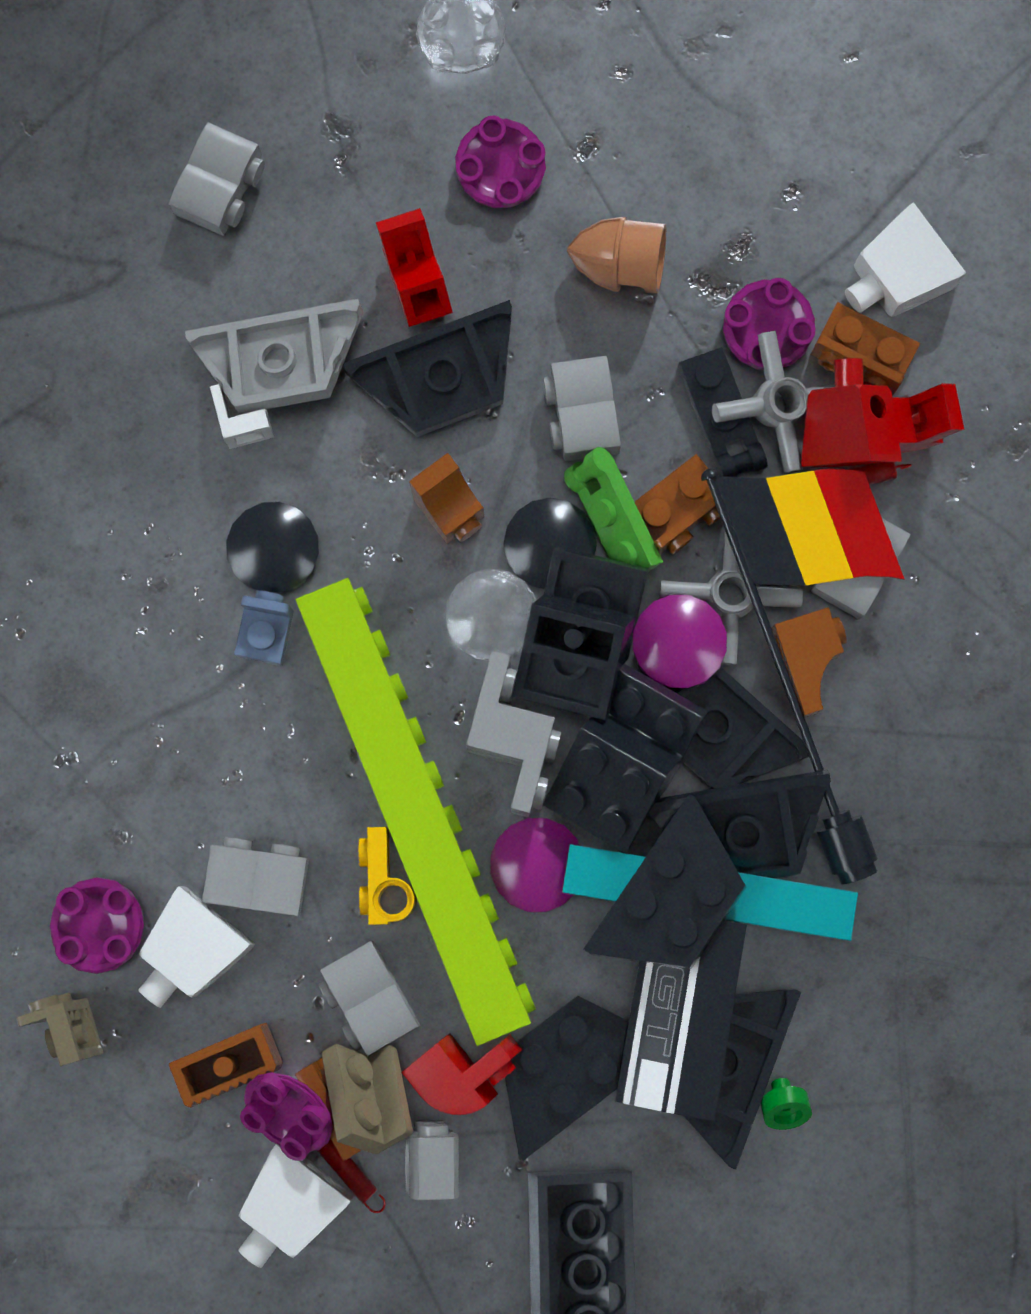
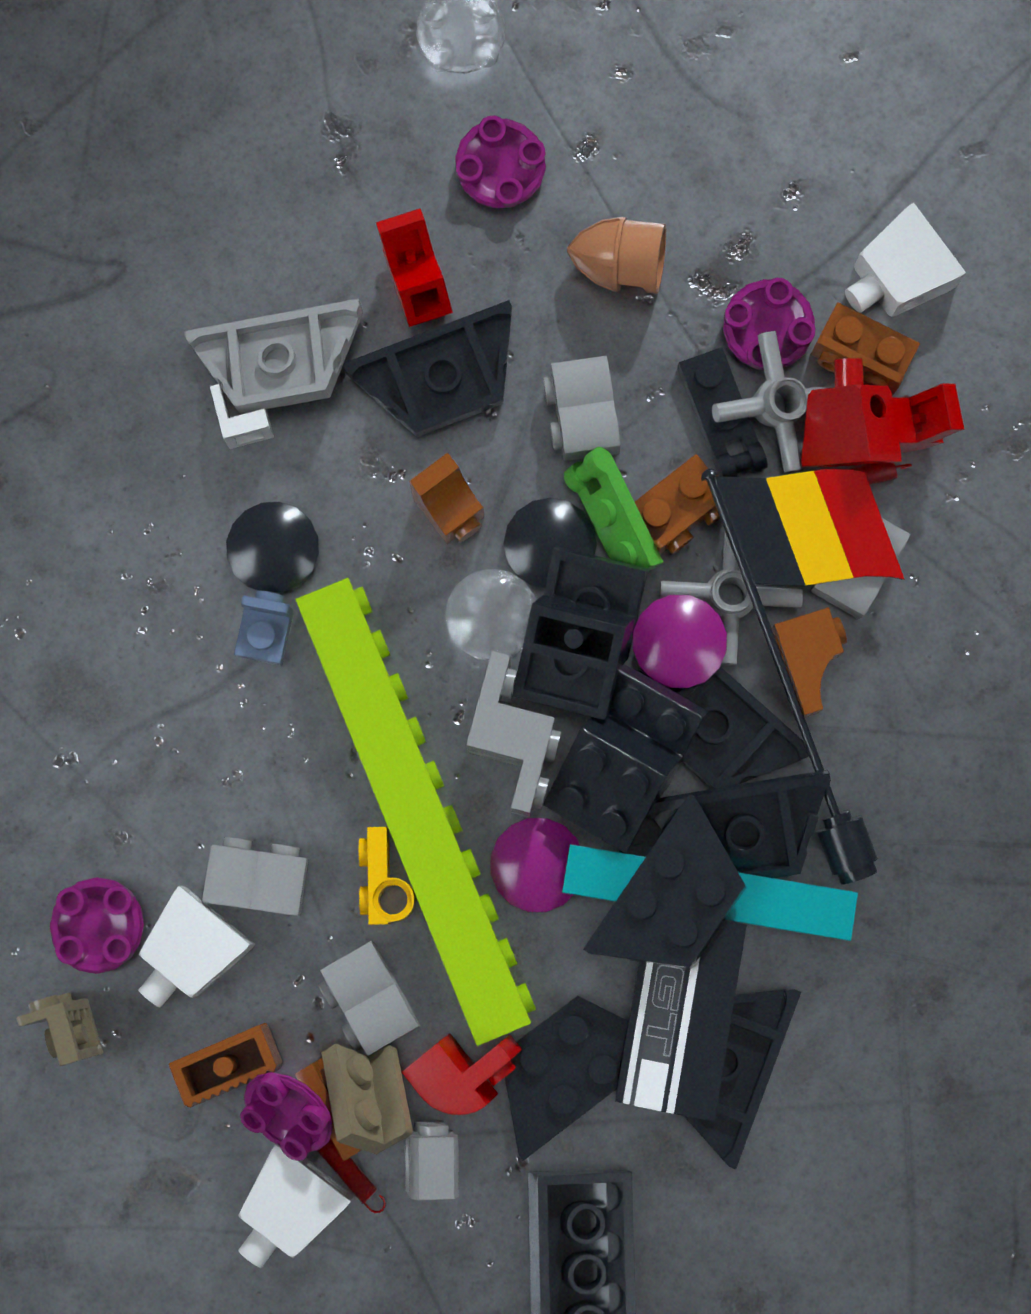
(217, 179): light grey brick -> none
(785, 1106): green tile -> none

